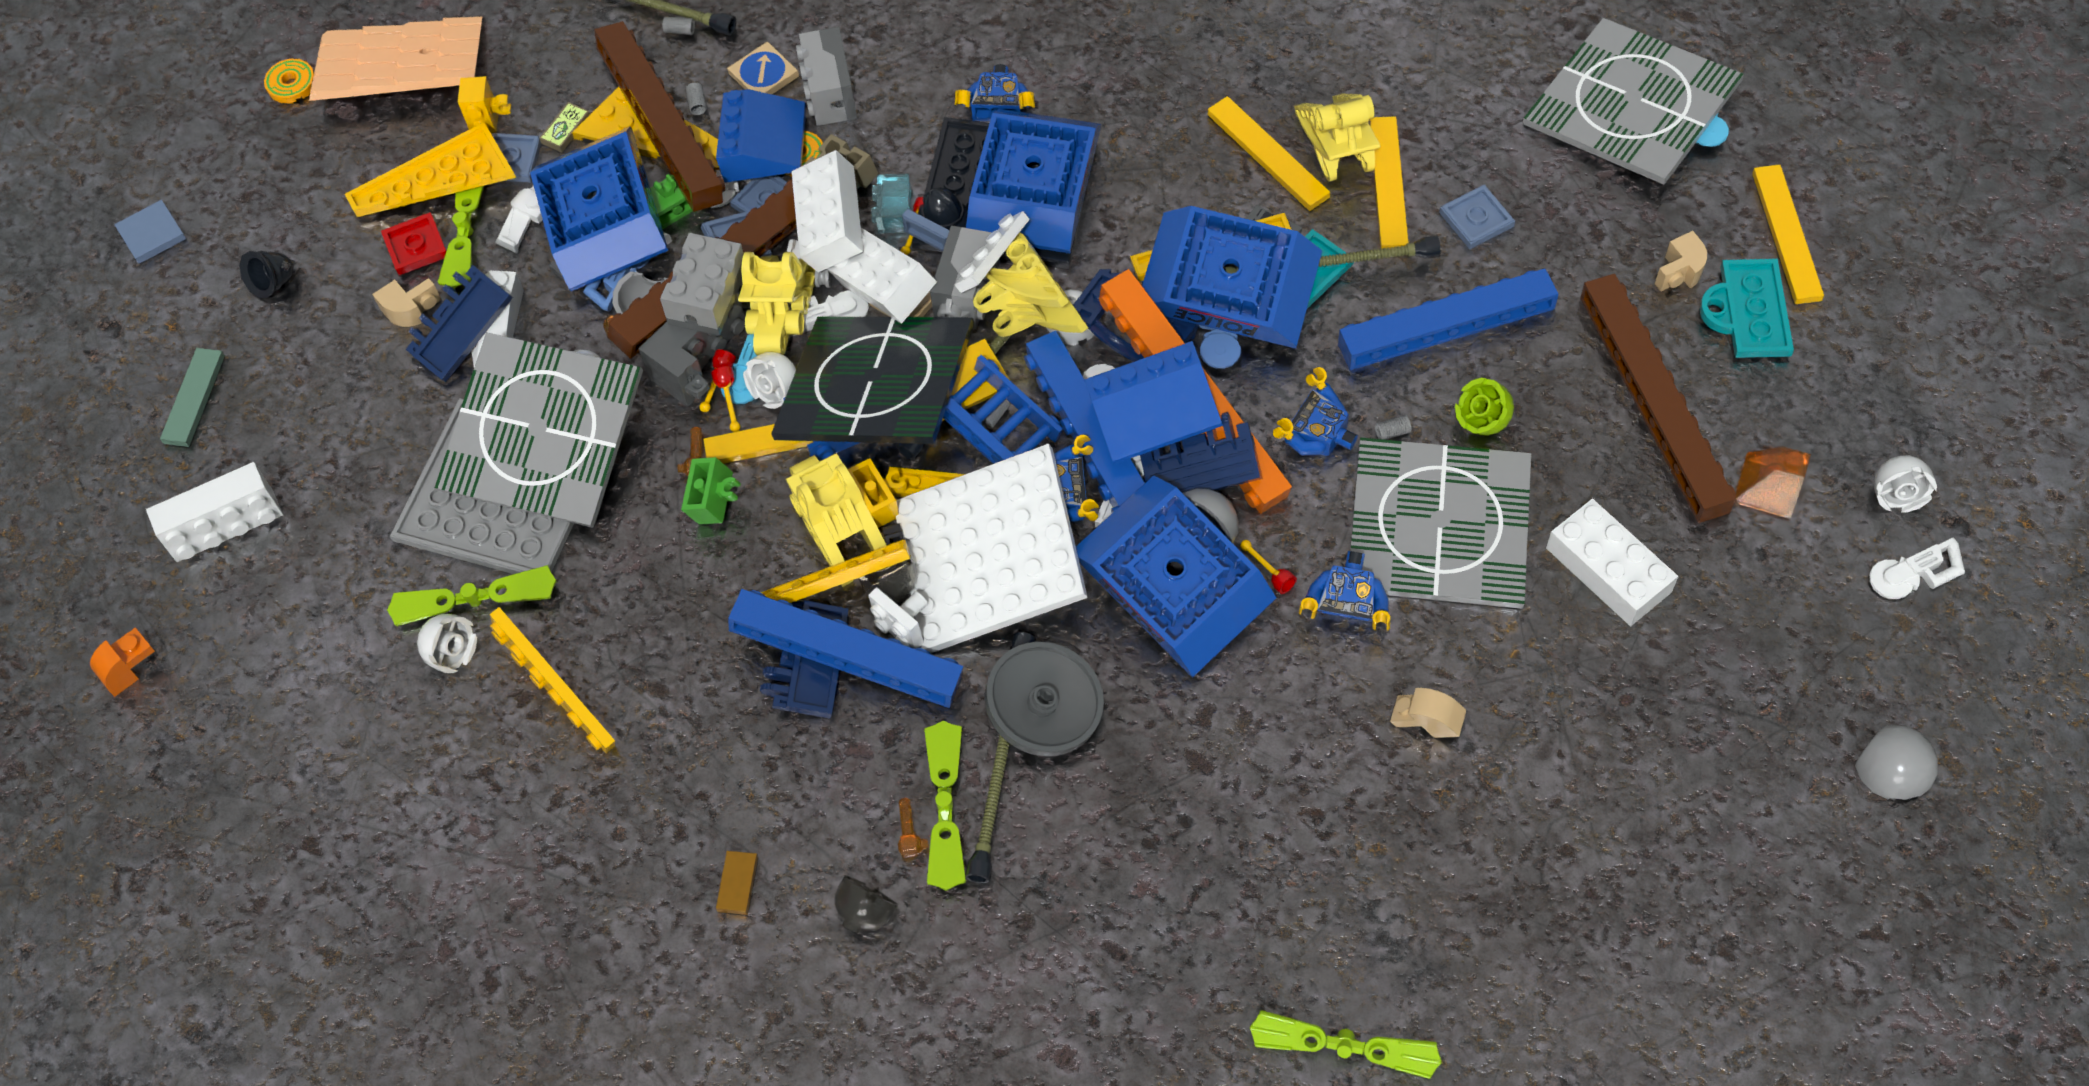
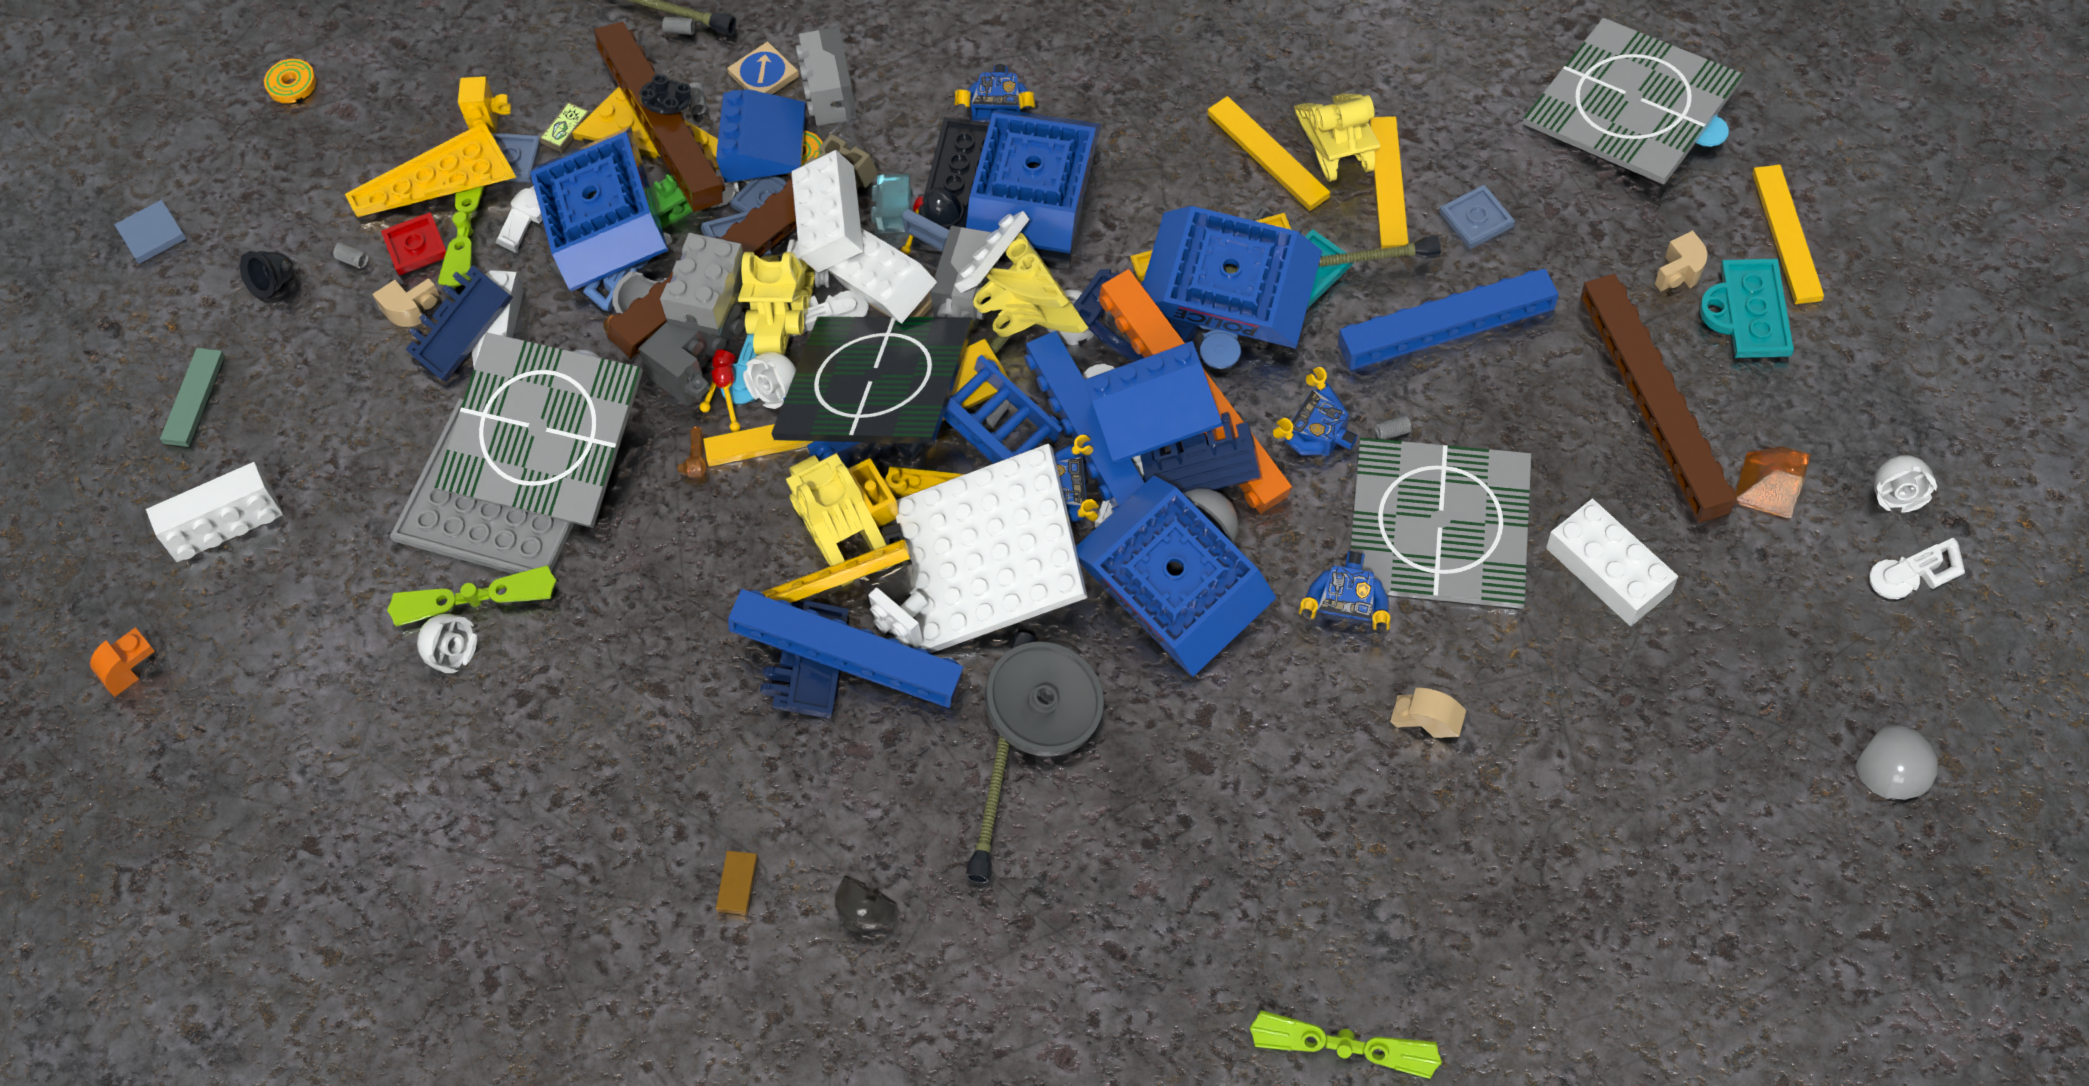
(348, 256): none -> light grey piece
(396, 58): light nougat piece -> none
(544, 676): yellow wing -> none
(665, 95): none -> black dish
(708, 490): bright green brick -> none
(909, 844): clear orange piece -> none
(945, 855): lime piece -> none
(1281, 579): hinge -> none
(1484, 407): lime cylinder -> none

